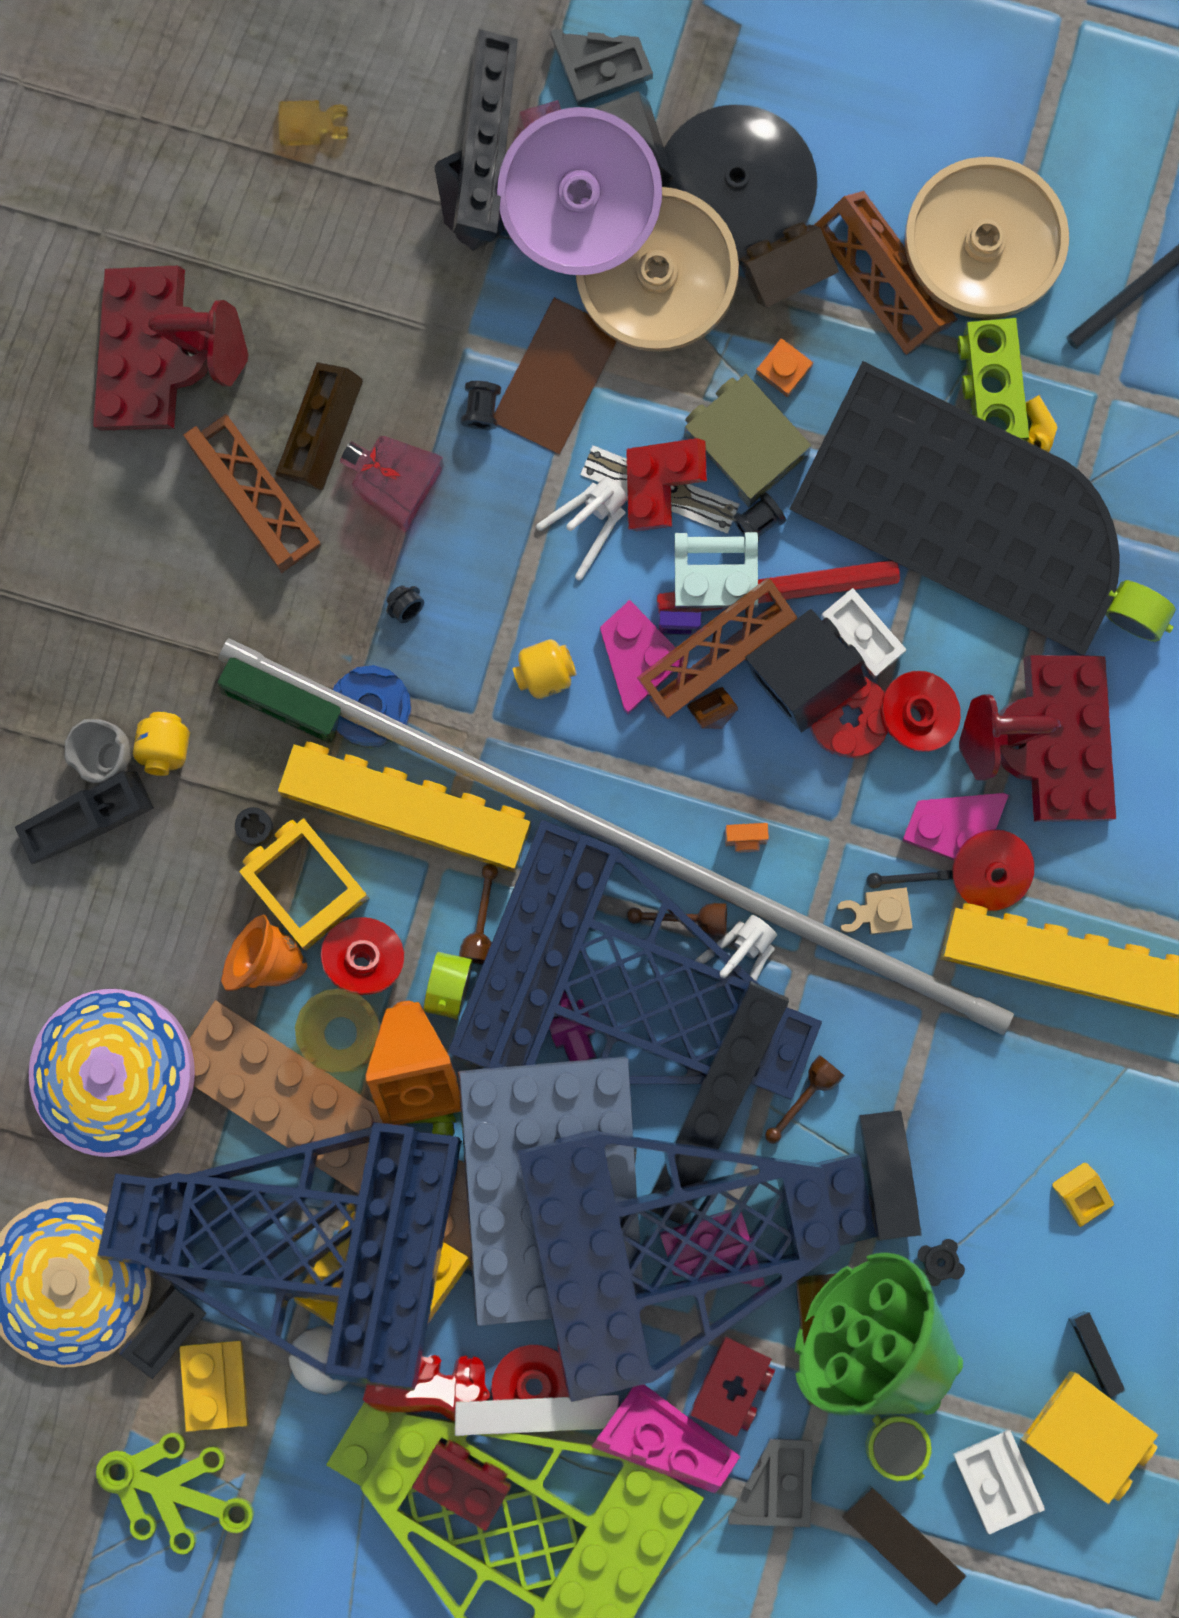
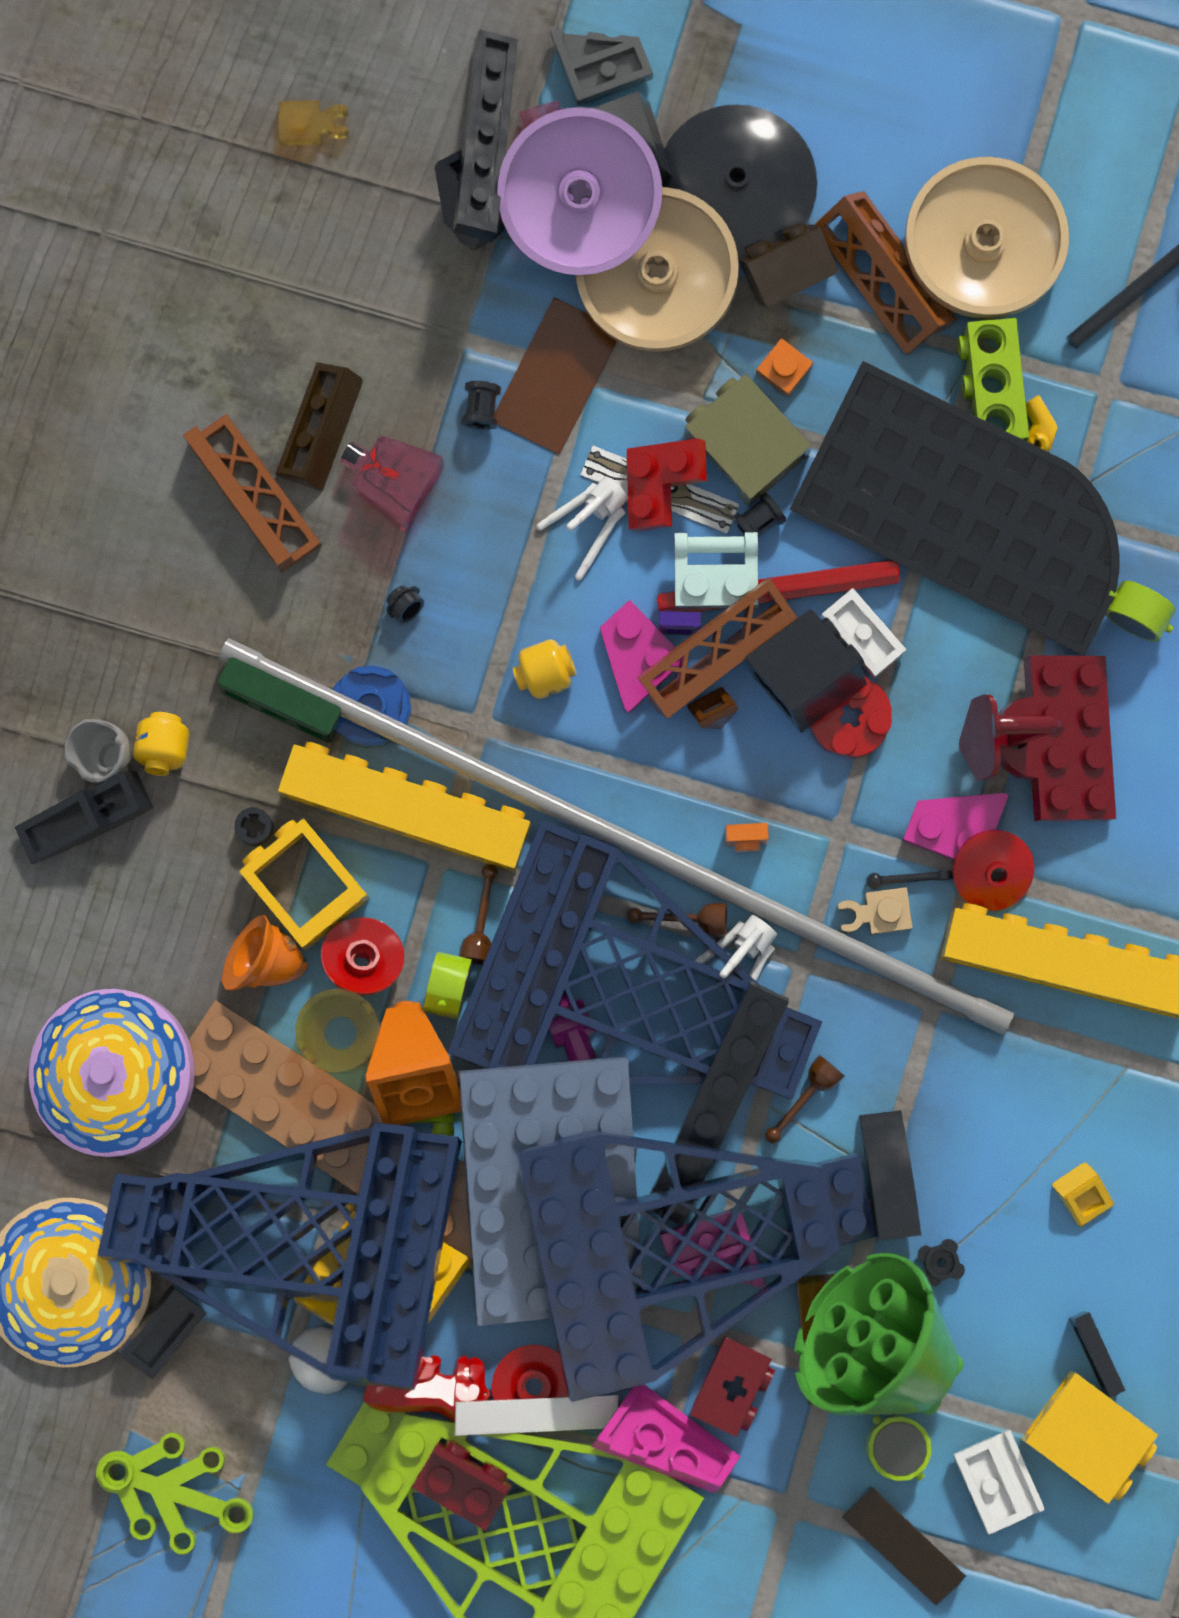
(148, 347): dark red plate -> none
(214, 1386): yellow plate -> none
(778, 1487): dark grey wing -> none
(935, 703): red dish -> none

